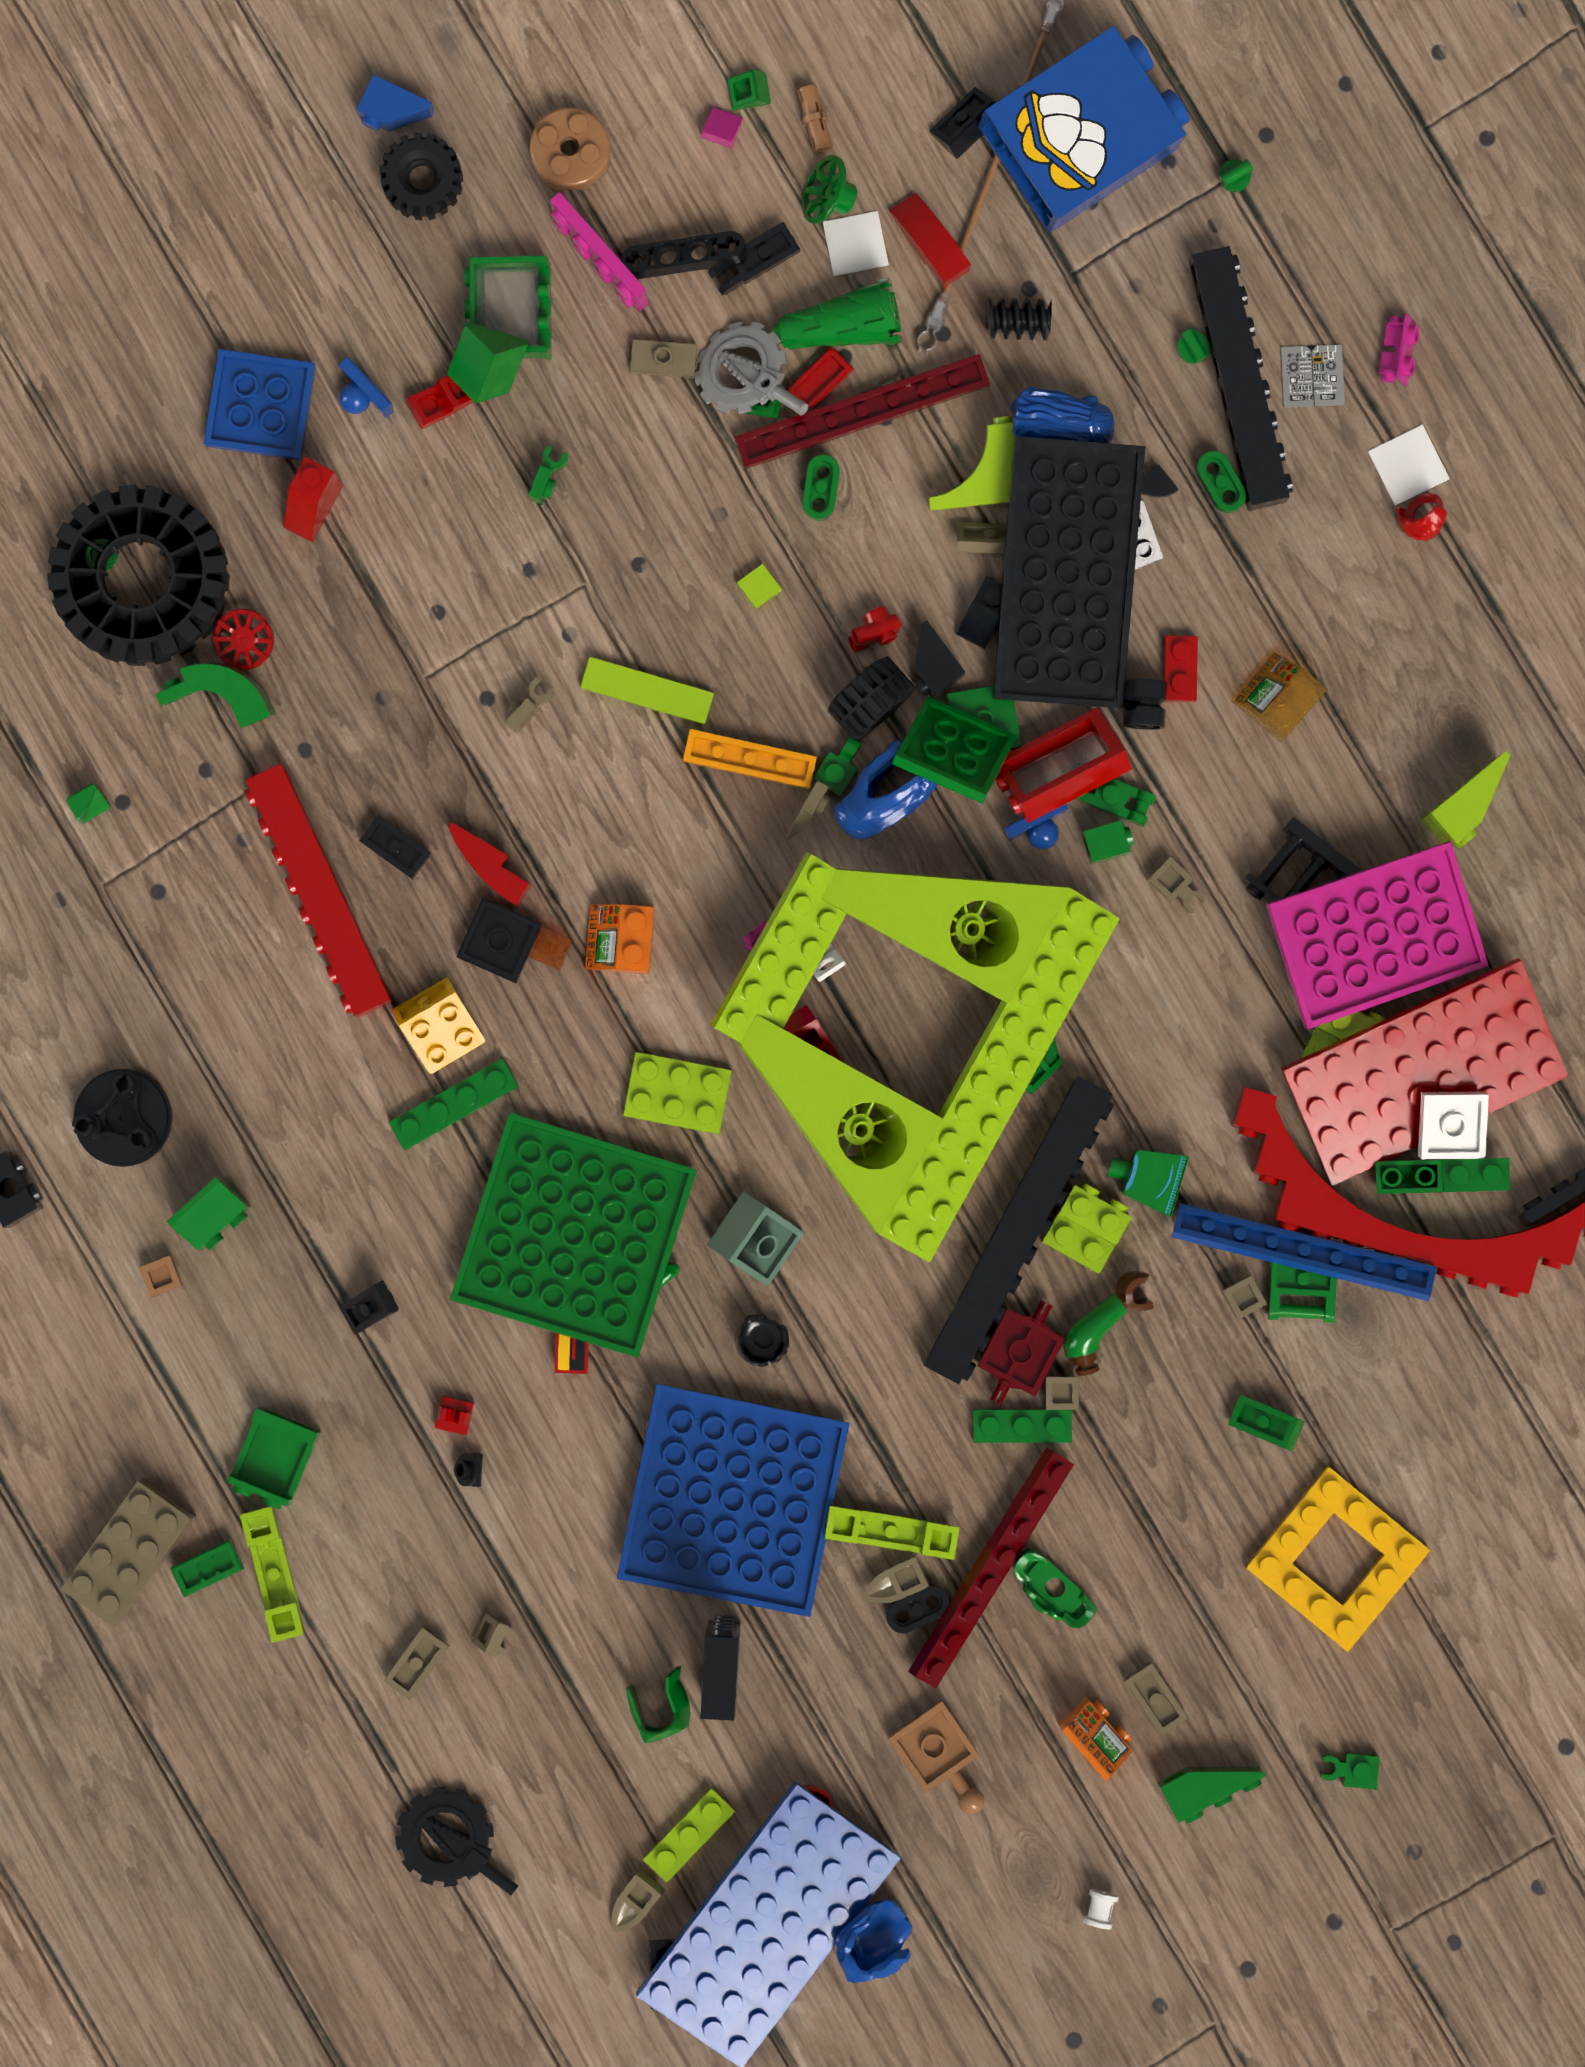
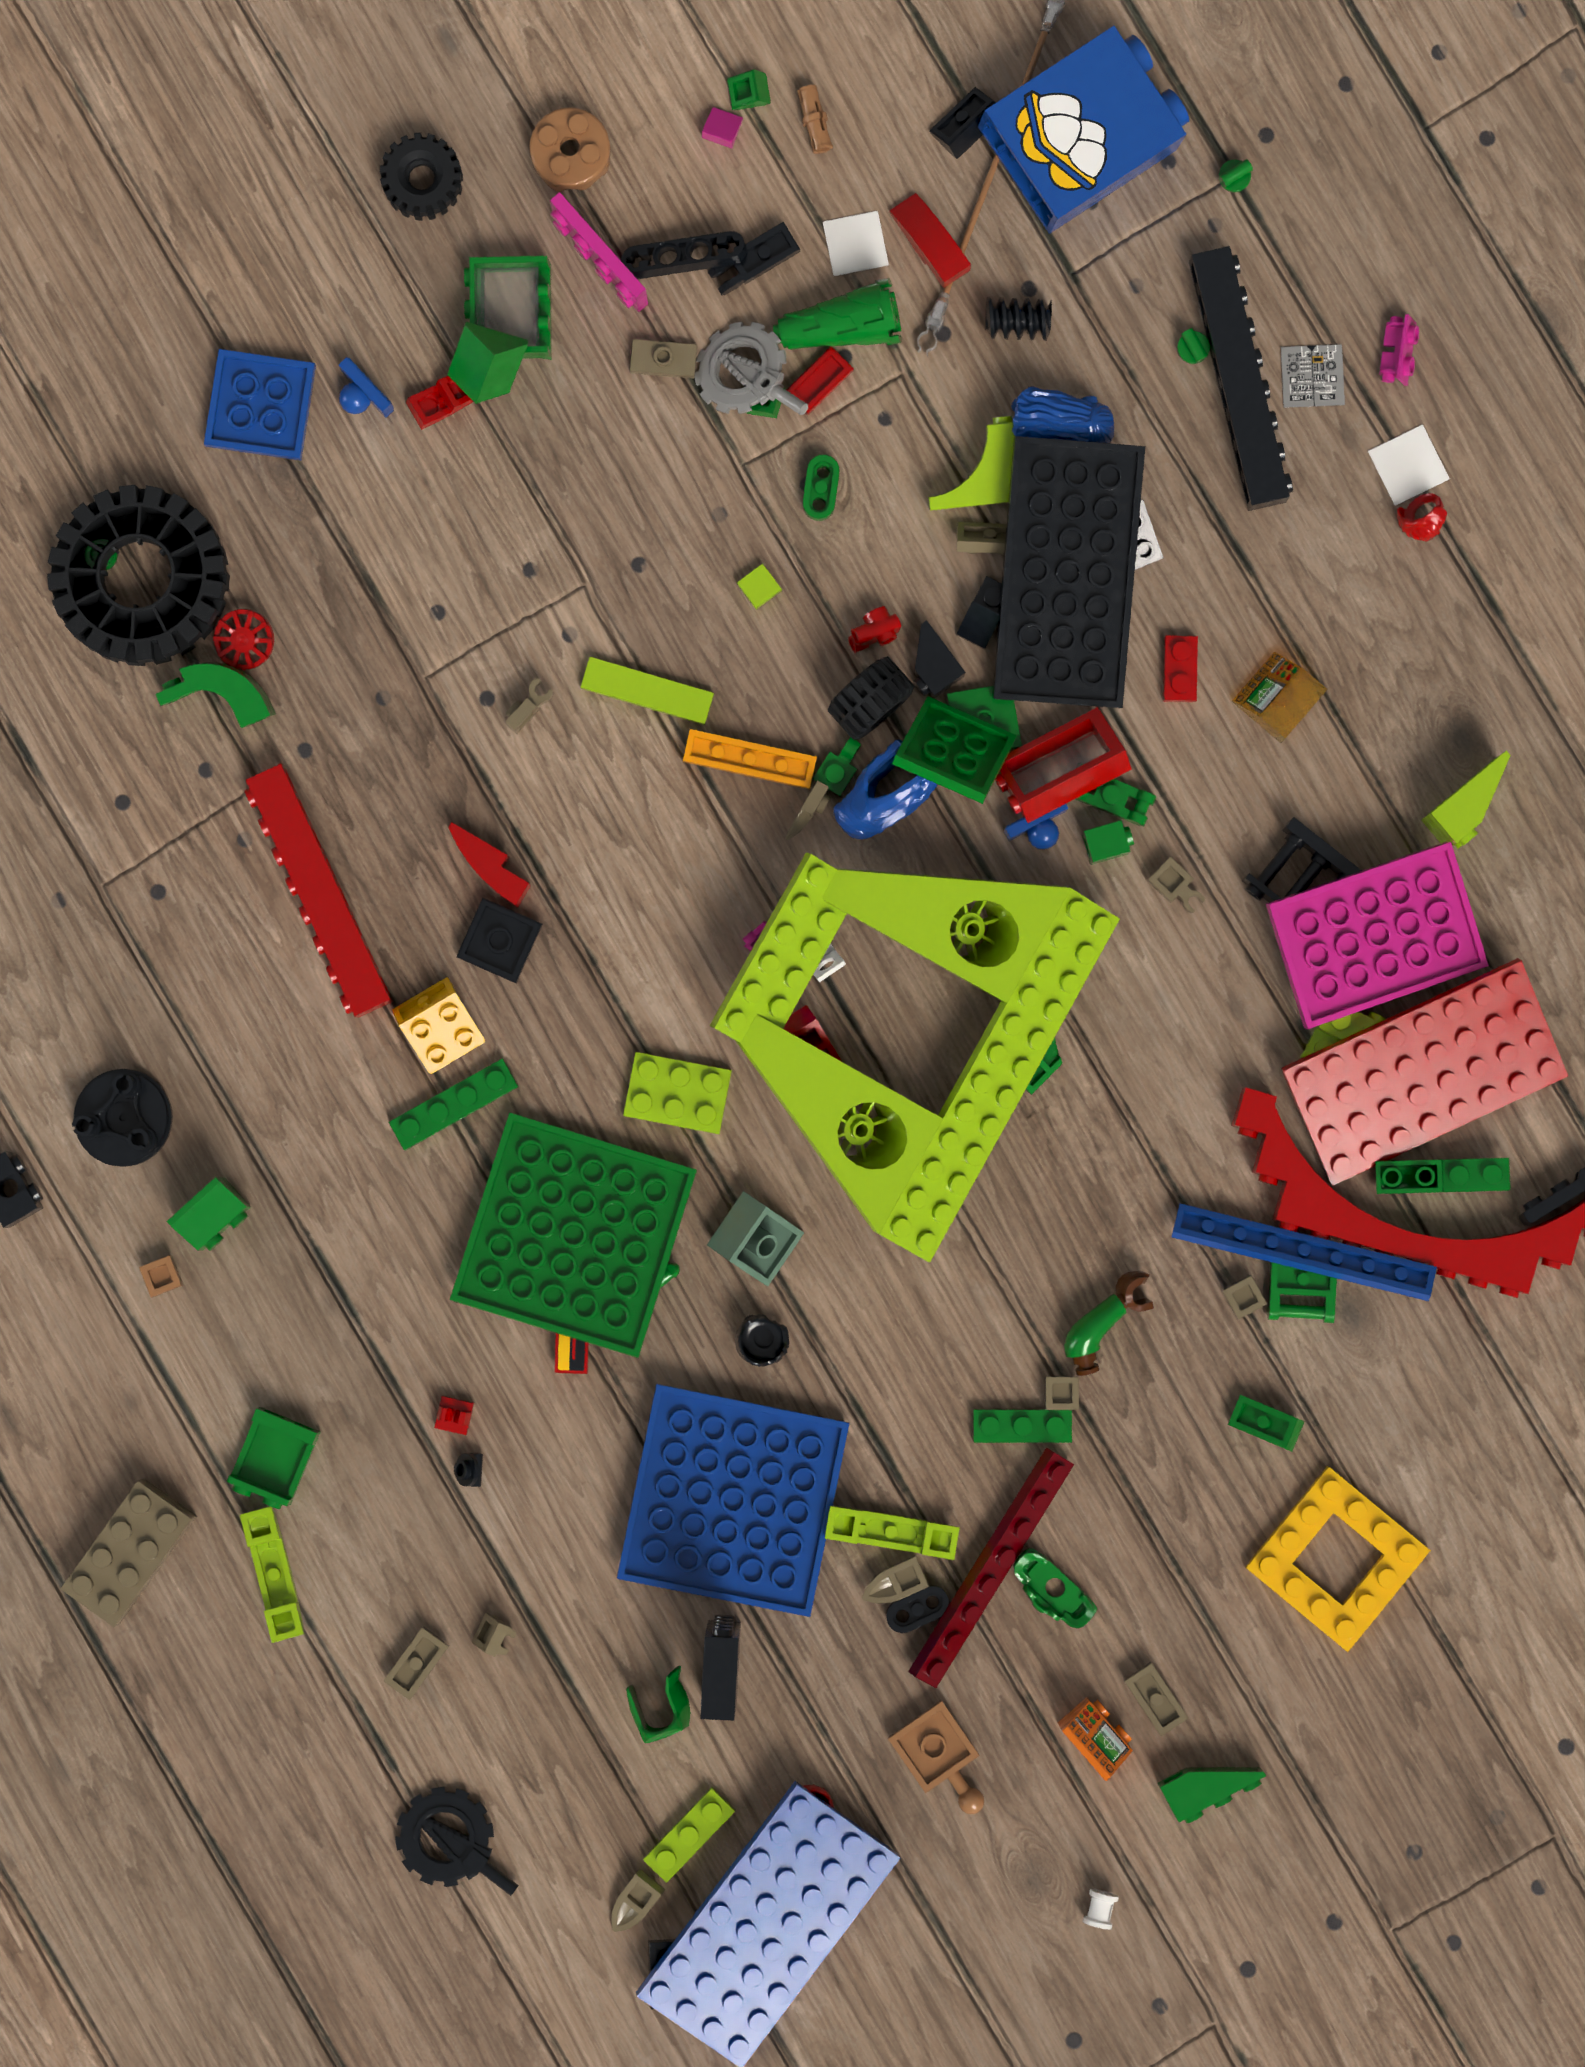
(88, 803): green slope -> none
(207, 1568): green plate -> none
(310, 499): red slope -> none
(369, 1307): black slope -> none
(391, 106): blue slope -> none
(395, 847): black plate -> none
(543, 484): green plate -> none
(551, 949): clear orange tile -> none
(620, 938): orange slope -> none
(833, 192): green wheel -> none
(862, 411): dark red plate -> none
(873, 1942): blue hair -> none
(1018, 1230): black brick -> none
(1021, 1352): dark red plate -> none
(1087, 1227): lime plate -> none
(1144, 704): black wheel -> none
(1151, 1178): green torso -> none
(1158, 484): black tile -> none
(1224, 481): green plate -> none
(1357, 1770): green plate -> none
(1453, 1125): white plate -> none

